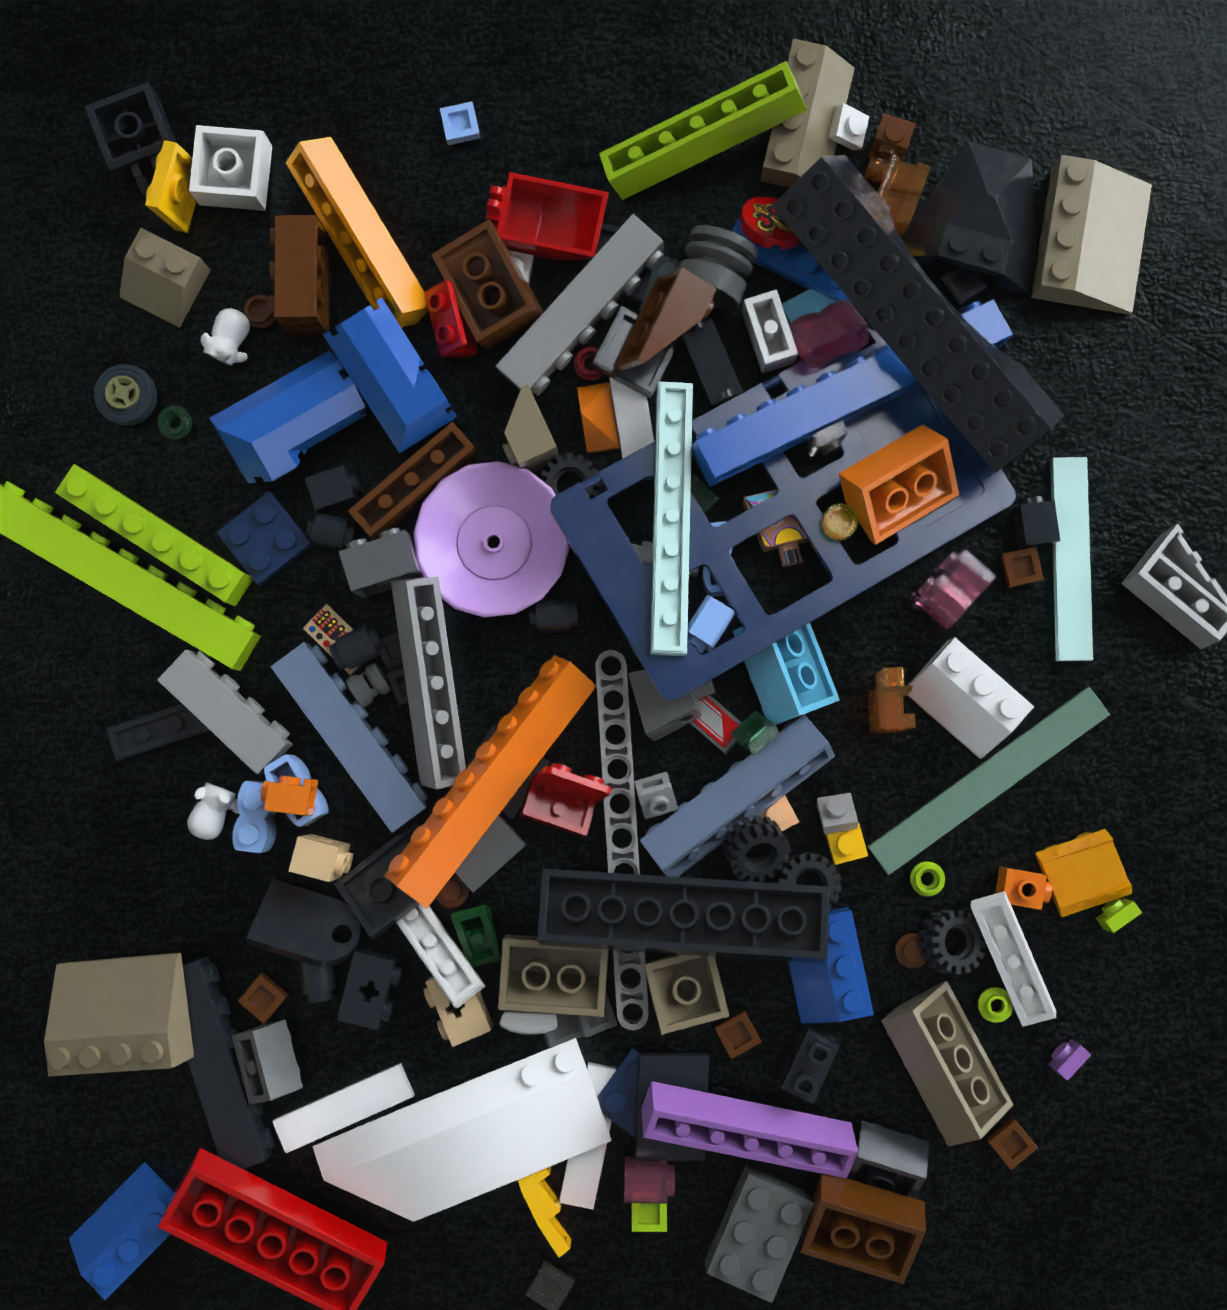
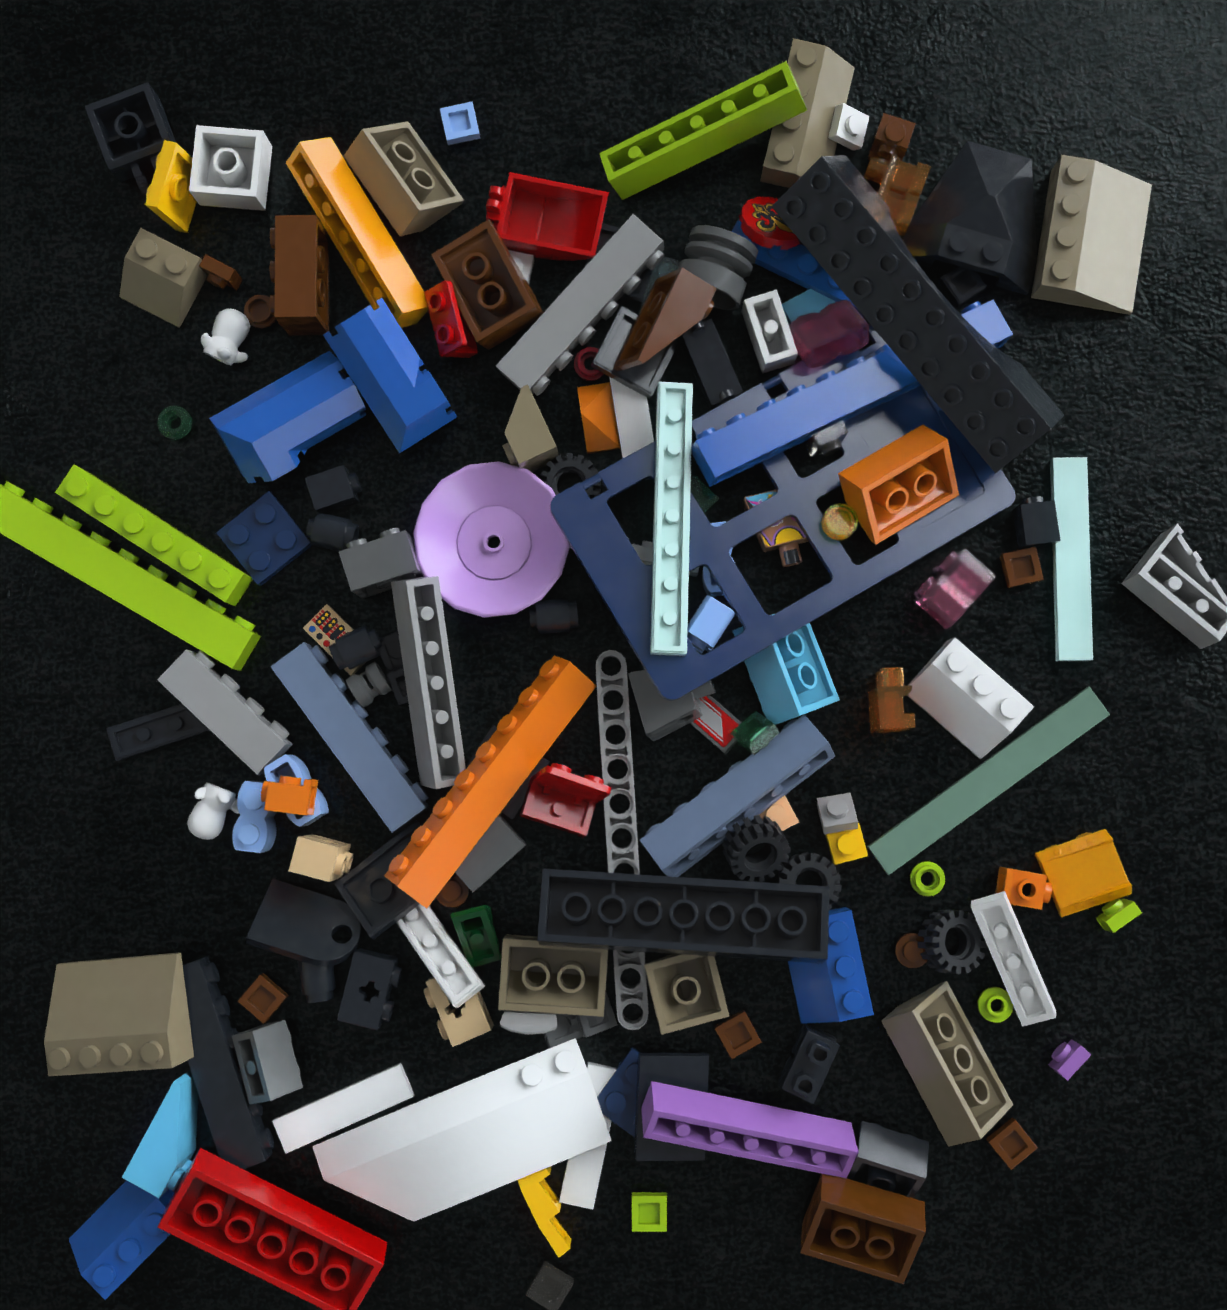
(116, 386): black wheel -> none
(168, 1142): none -> medium azure slope
(220, 274): none -> reddish brown plate
(402, 177): none -> dark tan slope
(413, 481): reddish brown brick -> none
(648, 1181): clear pink brick -> none
(656, 795): light grey bracket -> none
(758, 1233): dark grey brick -> none

